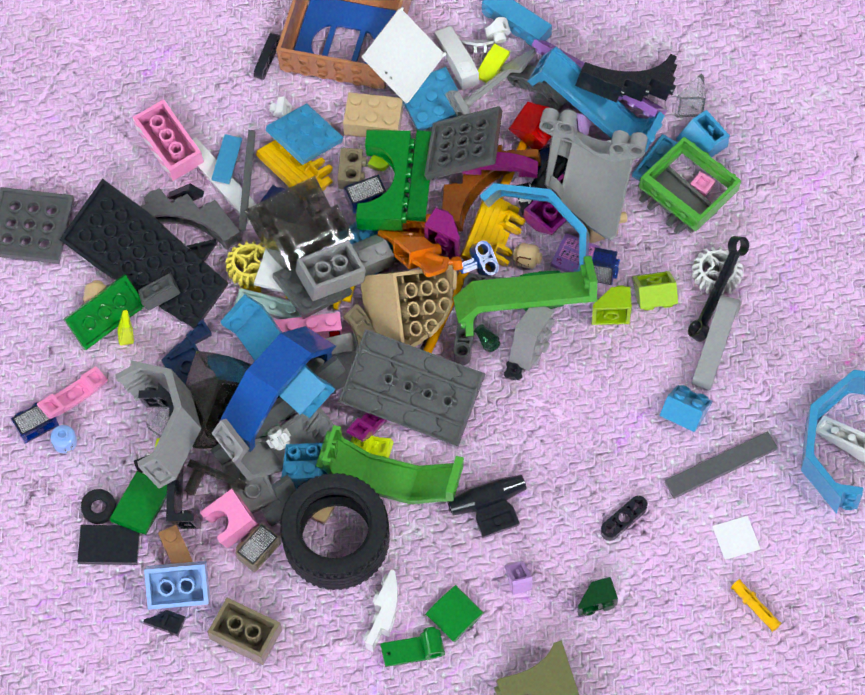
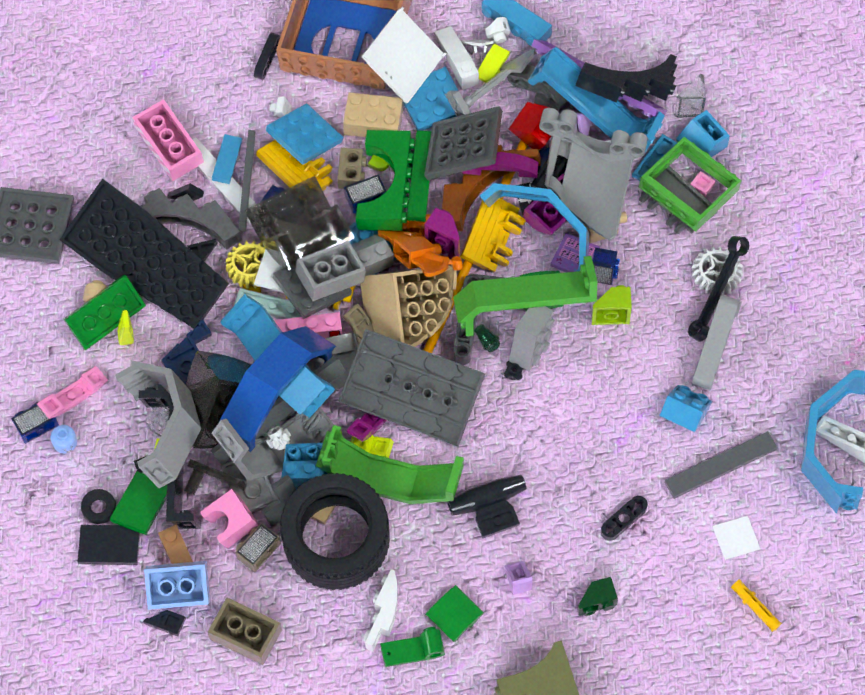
(158, 292): dark grey slope -> none
(478, 261): beam -> none
(527, 255): tan head -> none
(655, 290): lime slope -> none

